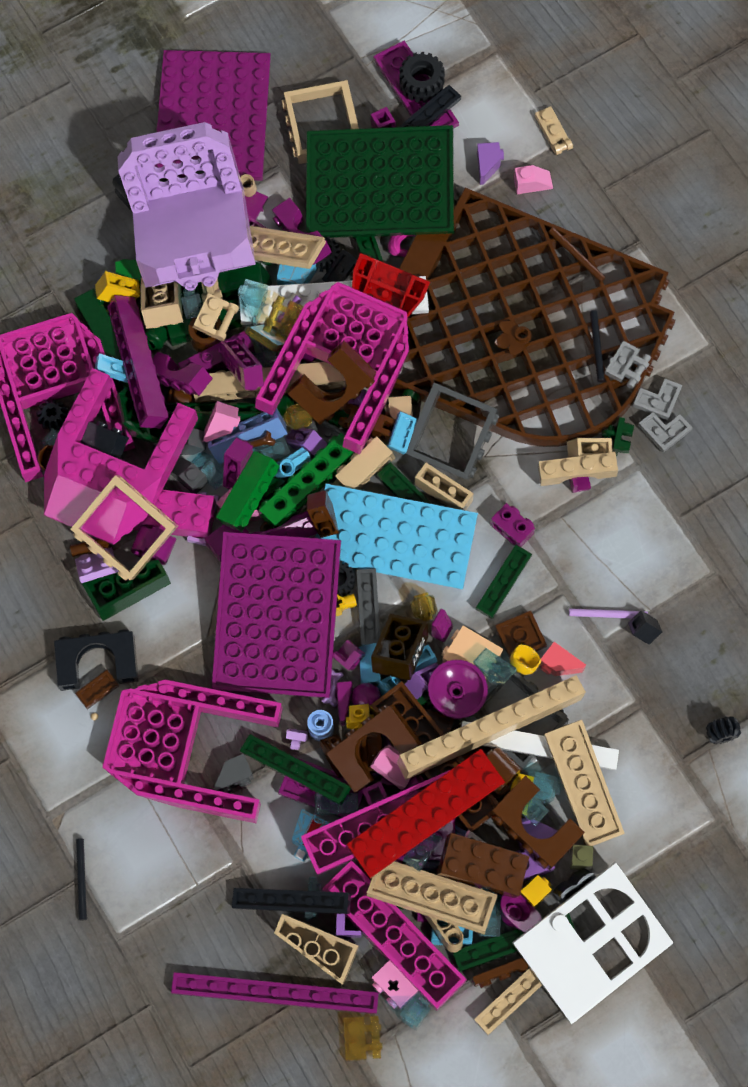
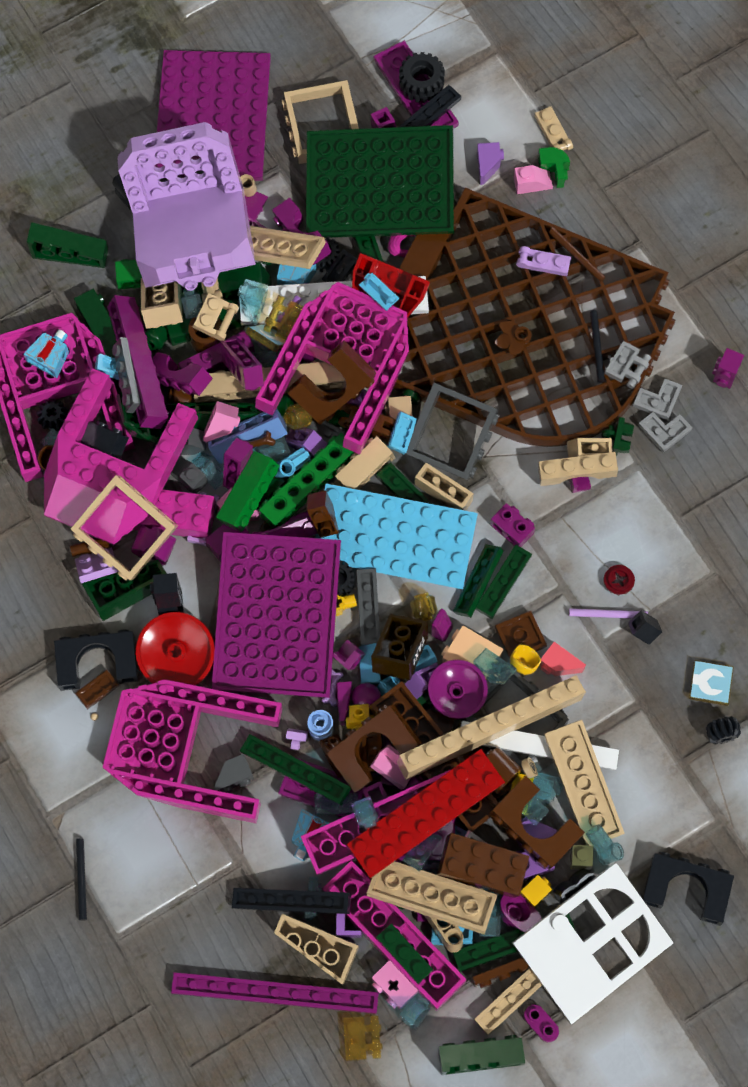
(48, 353): none -> medium azure torso
(66, 246): none -> dark green wedge
(114, 284): yellow brick -> none
(126, 375): none -> dark grey plate
(167, 593): none -> black wedge
(175, 649): none -> red dish
(365, 813): none -> clear light blue slope
(378, 291): none -> medium azure hinge
(404, 953): none -> dark green plate
(478, 580): none -> dark green plate
(481, 1055): none -> dark green wedge
(529, 768): none -> tan tile
(541, 1023): none -> magenta plate
(543, 261): none -> lavender plate
(555, 161): none -> green brick
(606, 850): none -> clear light blue piece
(622, 572): none -> dark red gear
(711, 682): none -> tile
(716, 884): none -> black arch
(727, 368): none -> magenta brick

